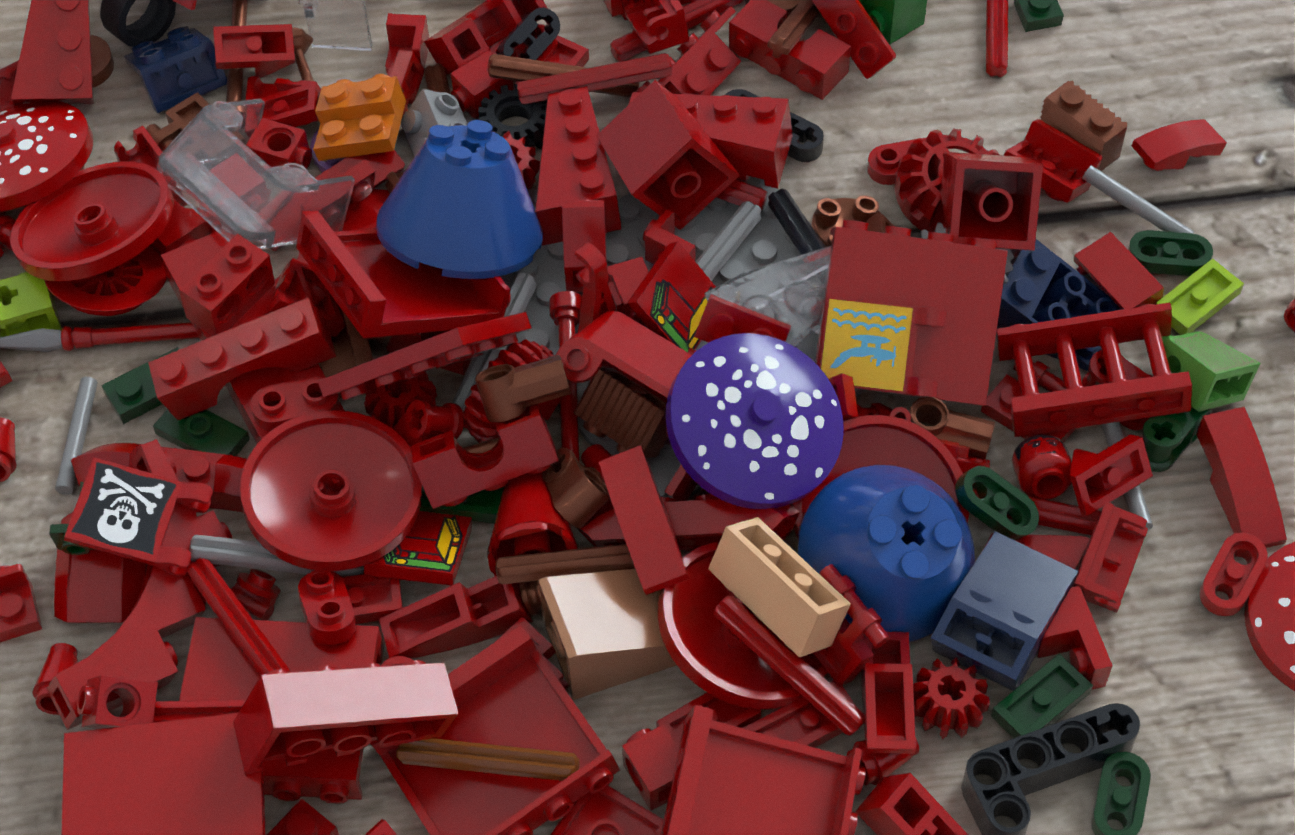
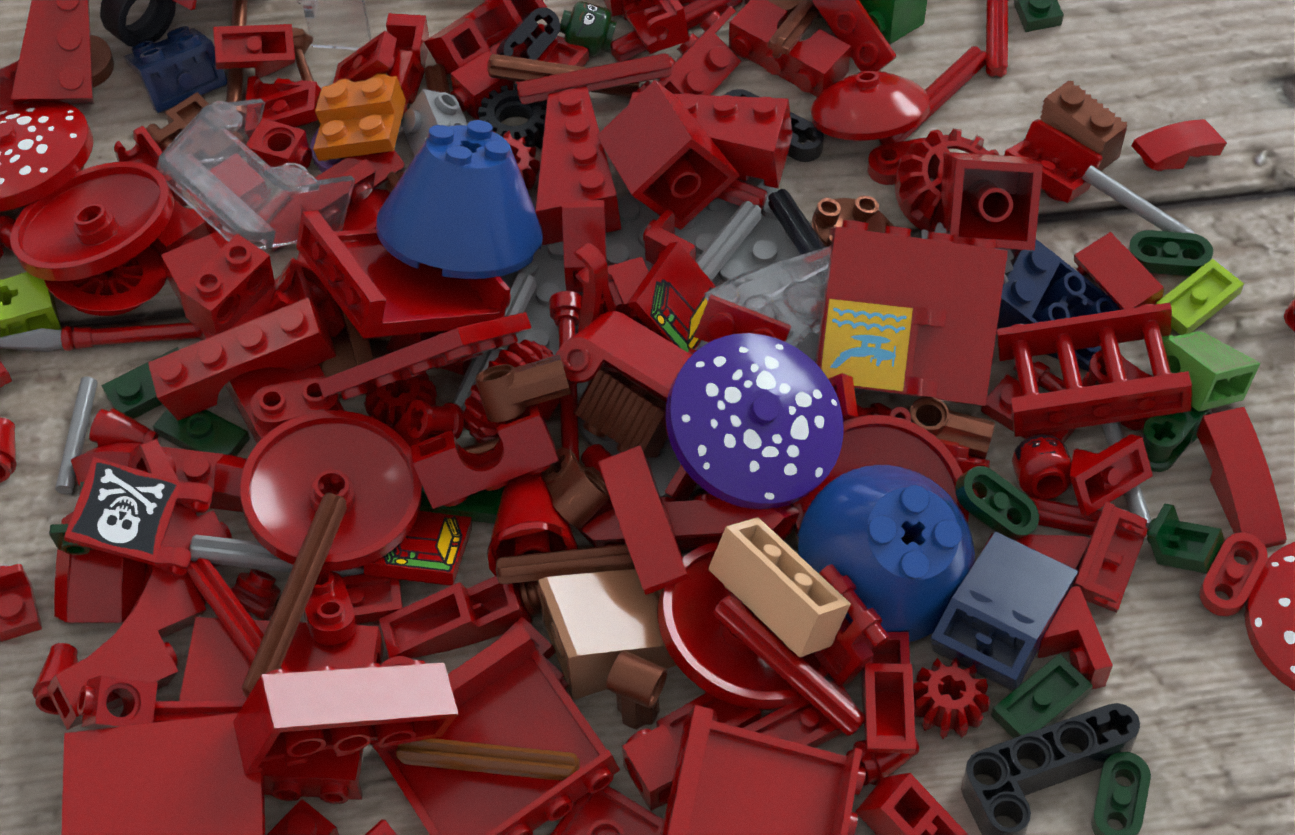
(119, 428): none -> red cone
(297, 589): none -> copper axle
(369, 60): none -> red plate
(588, 27): none -> dark green head
(636, 688): none -> copper piece
(870, 106): none -> red dish
(947, 85): none -> red axle
(1183, 543): none -> dark green bracket

